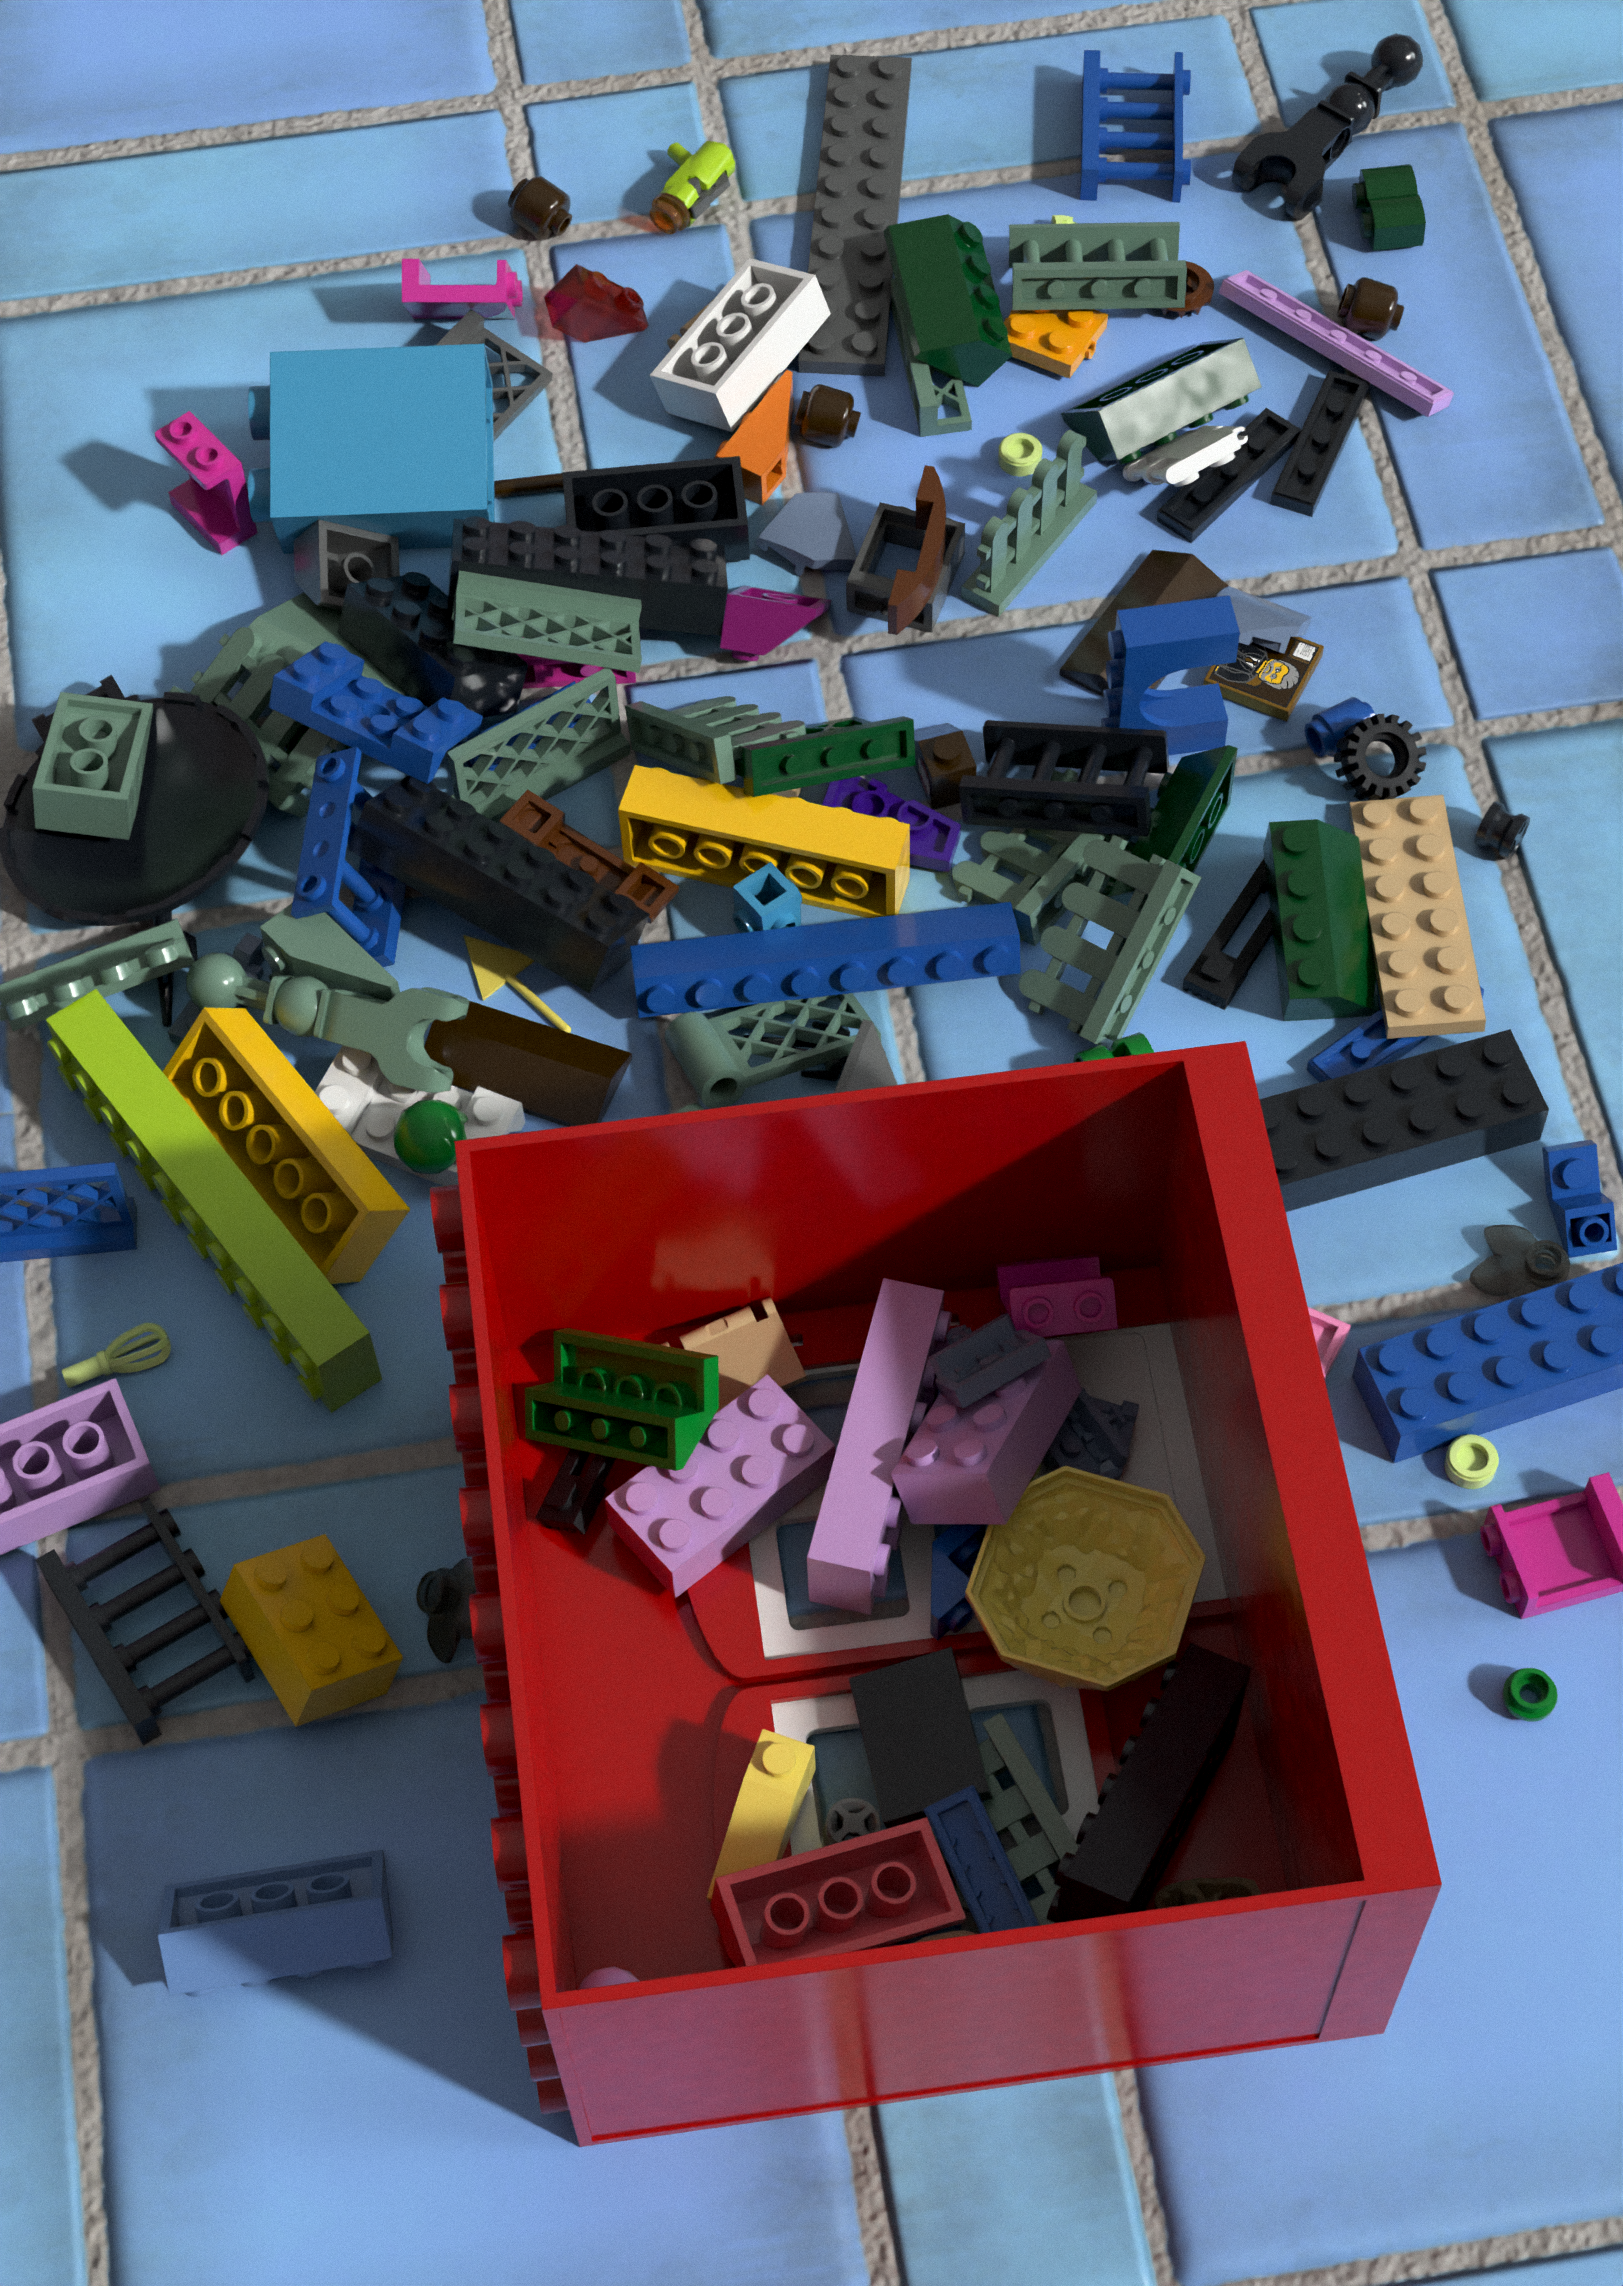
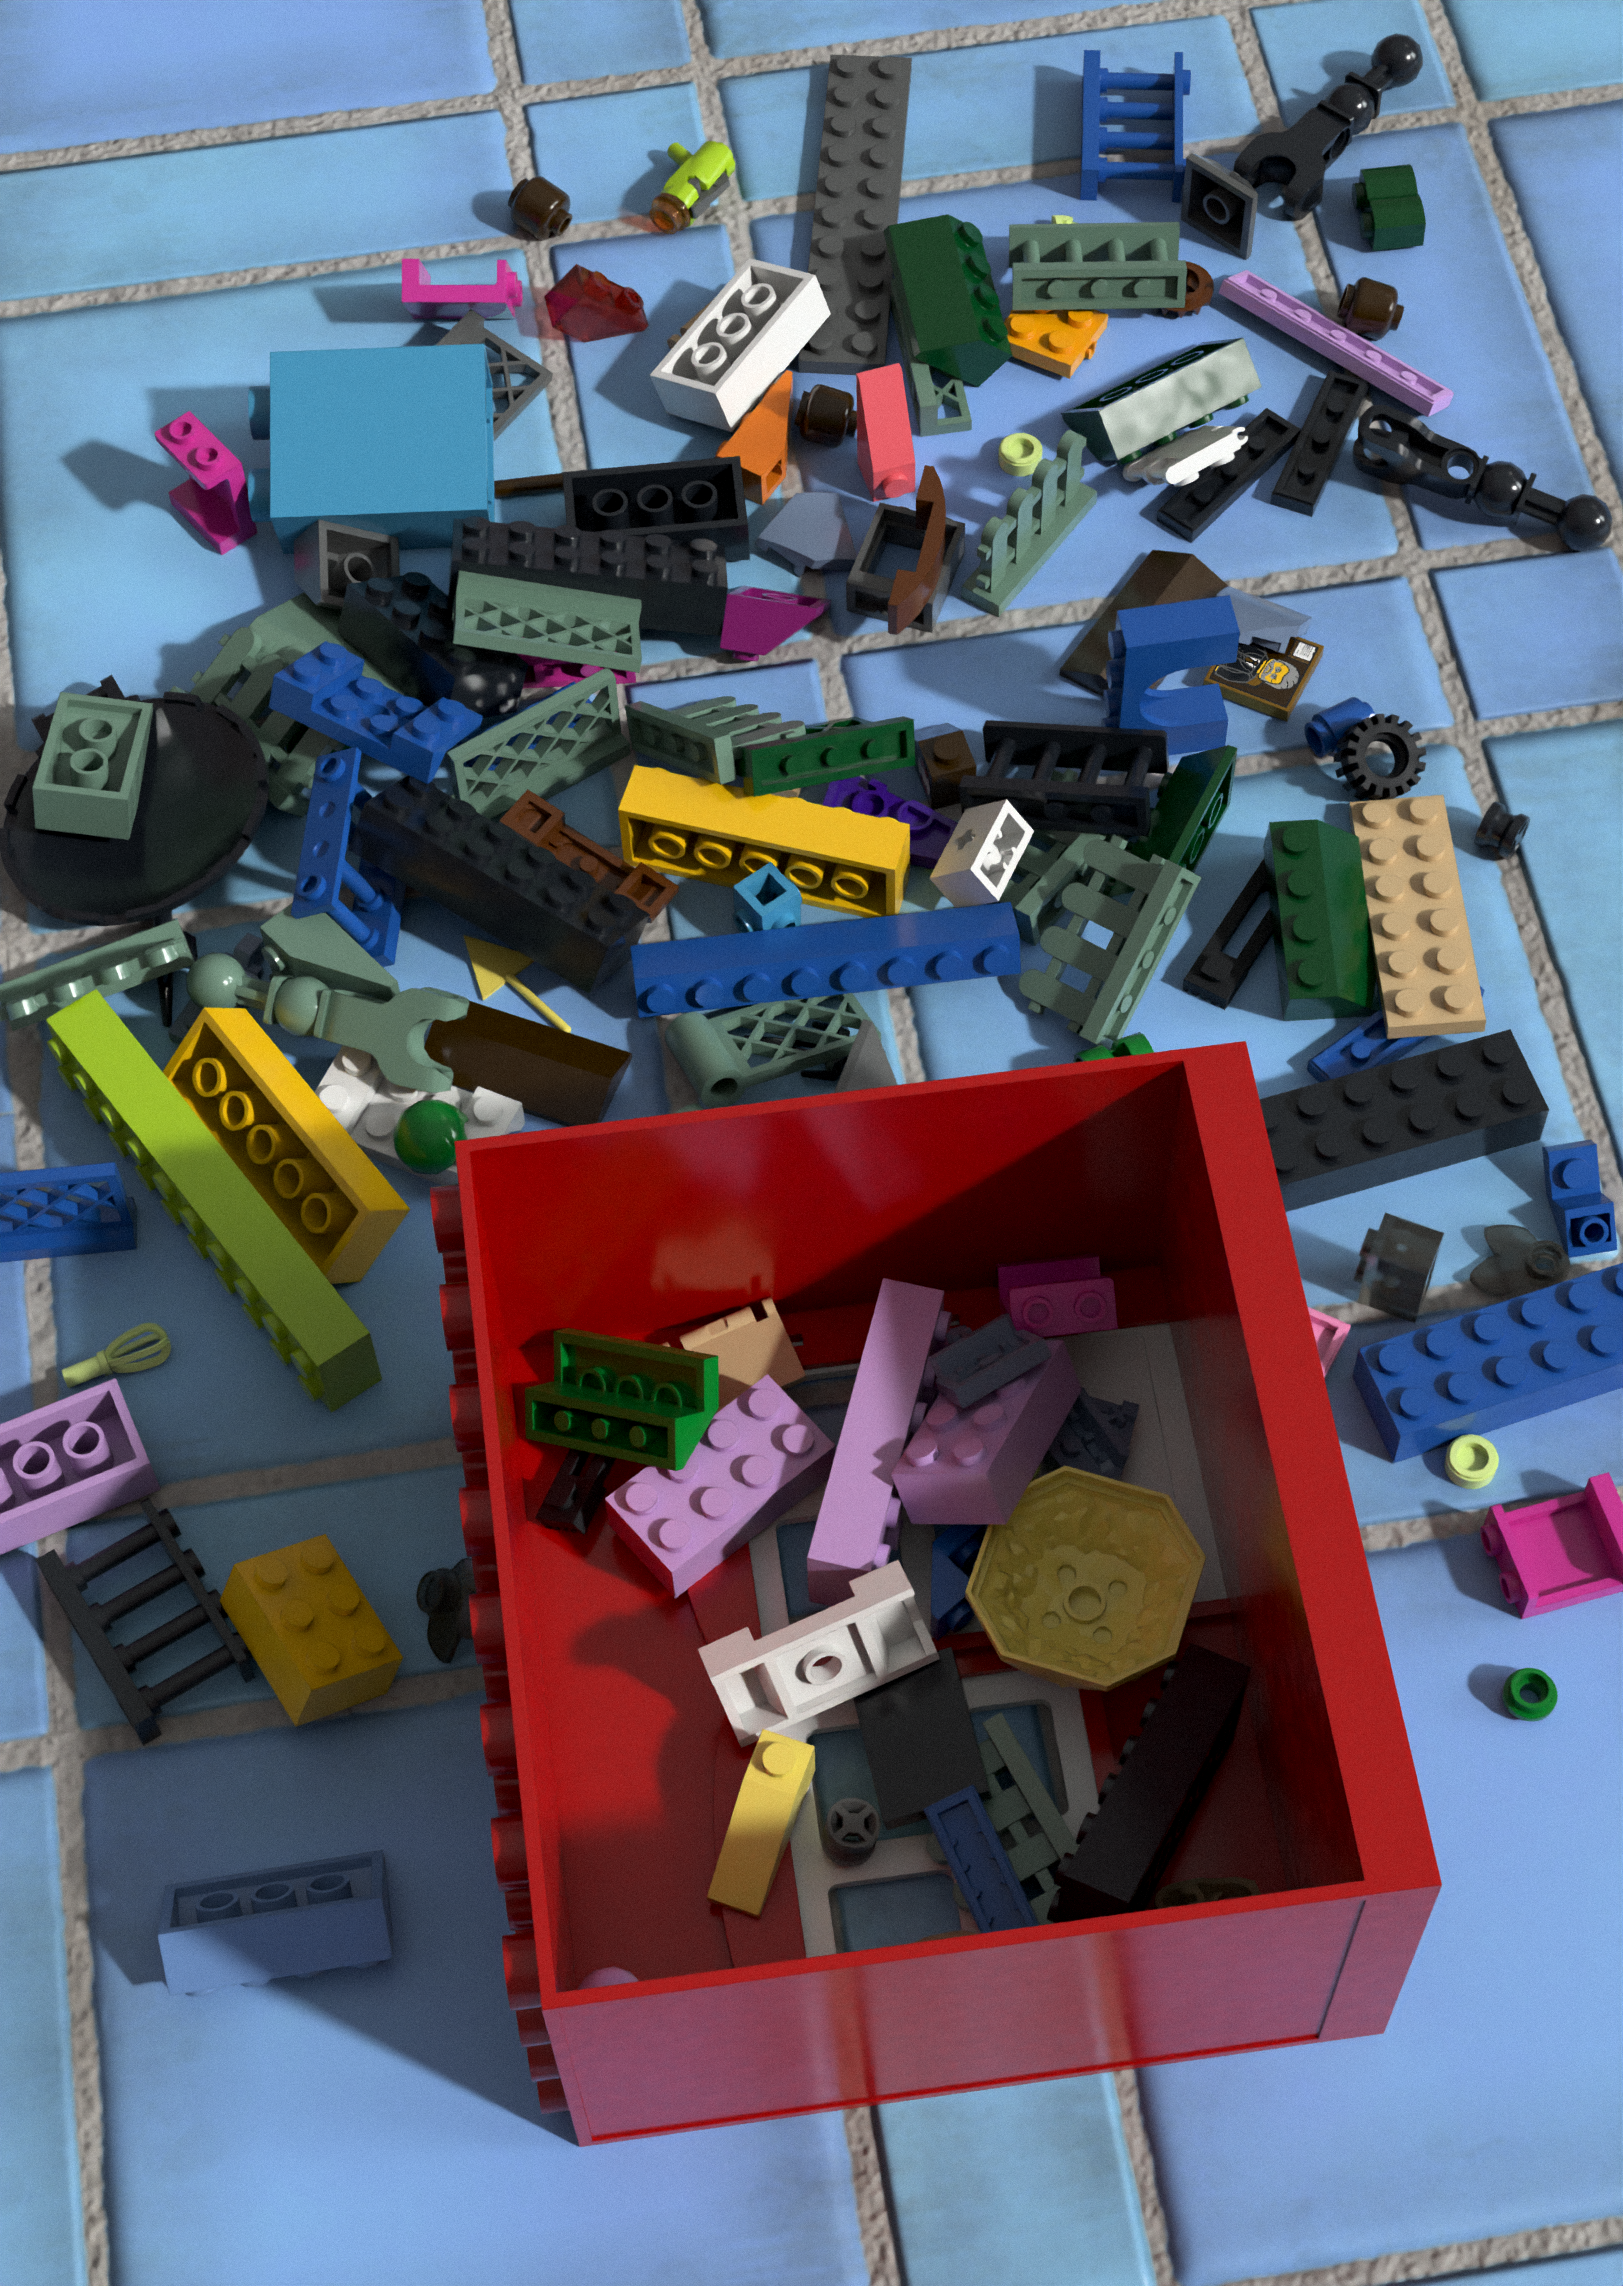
(774, 1678): none -> white piece
(838, 1898): coral slope -> none
(884, 433): none -> coral slope
(981, 854): none -> white brick
(1219, 204): none -> dark grey slope
(1397, 1266): none -> clear smoke brick
(1499, 489): none -> black piece

